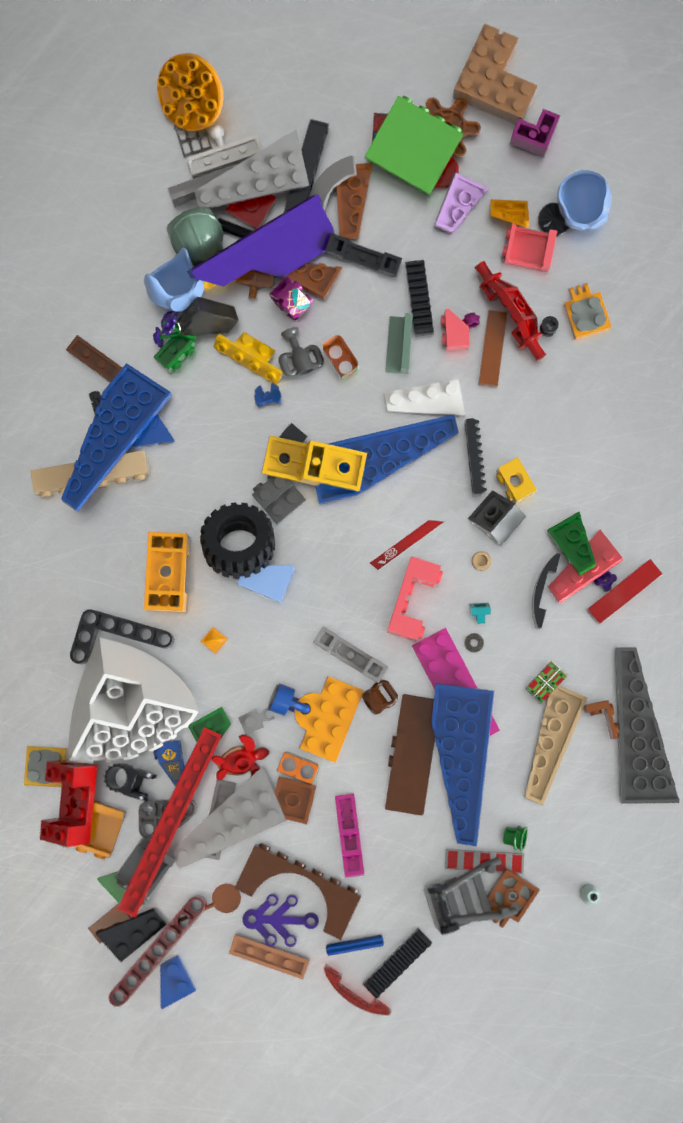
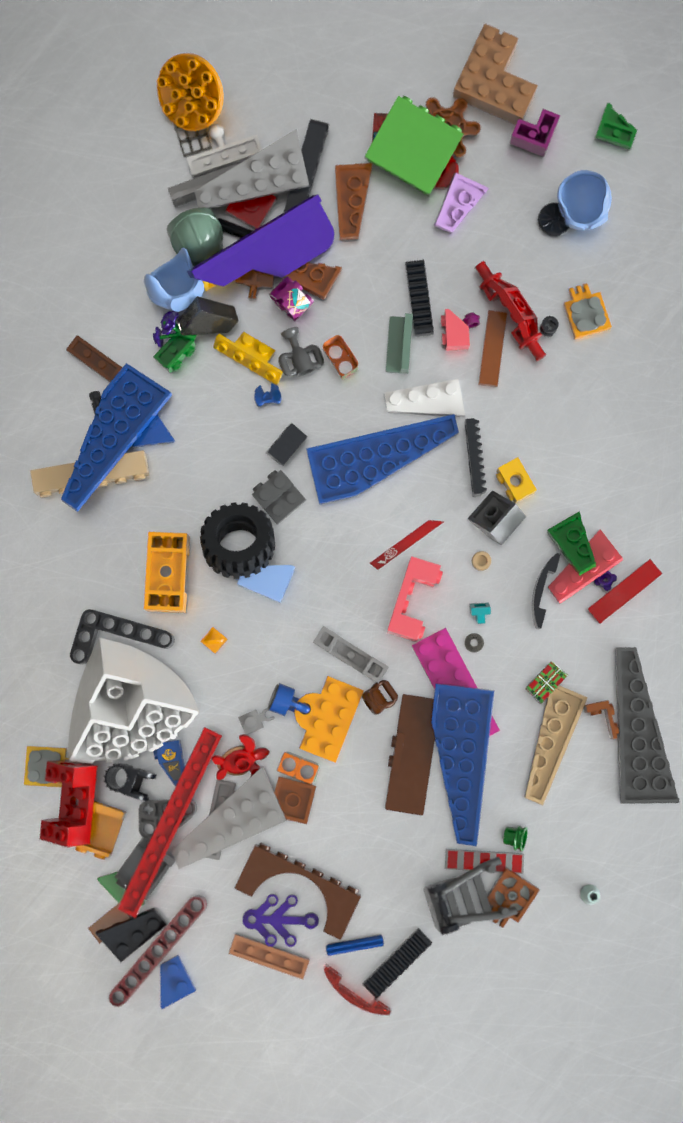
(215, 721): green wing -> none
(224, 899): dark orange piece -> none
(314, 463): yellow bracket -> none
(333, 177): light grey tile -> none
(349, 835): dark pink slope -> none
(362, 256): black slope -> none
(511, 211): light orange wing -> none
(529, 248): coral panel -> none
(615, 129): none -> green wing

